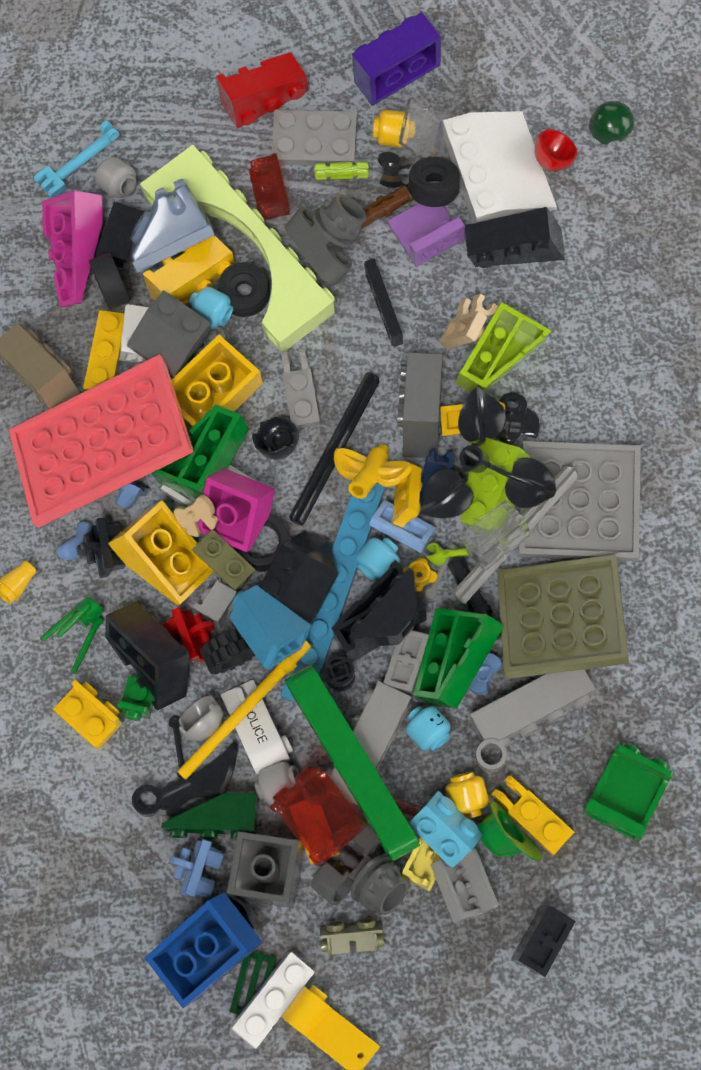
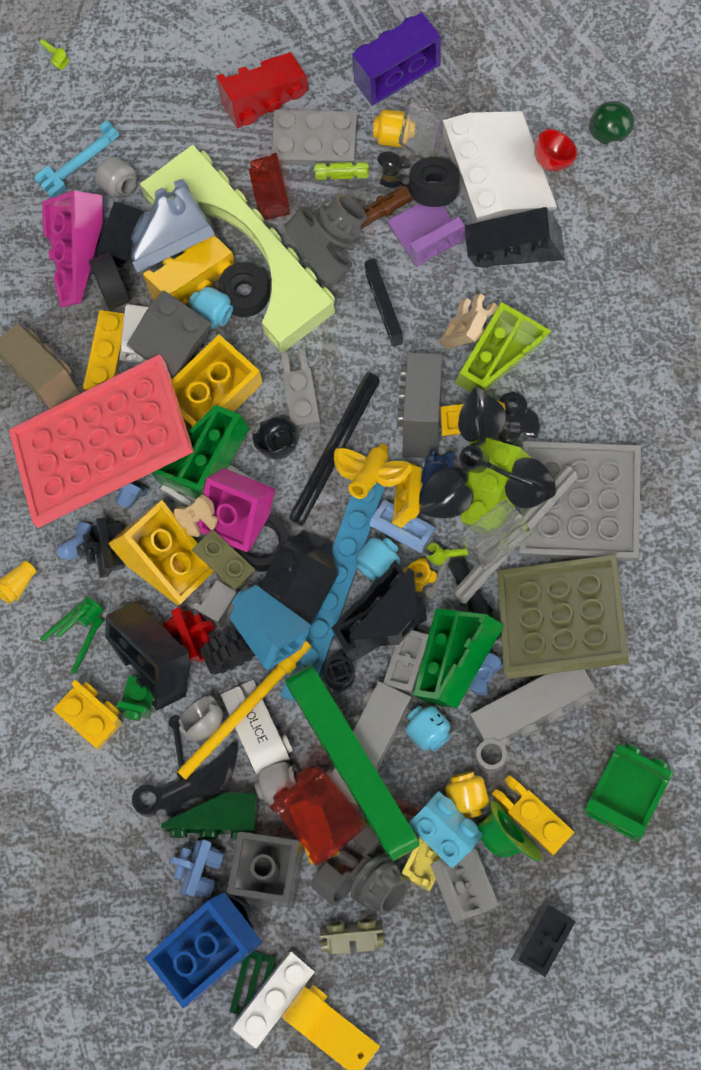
(59, 56): none -> lime hand

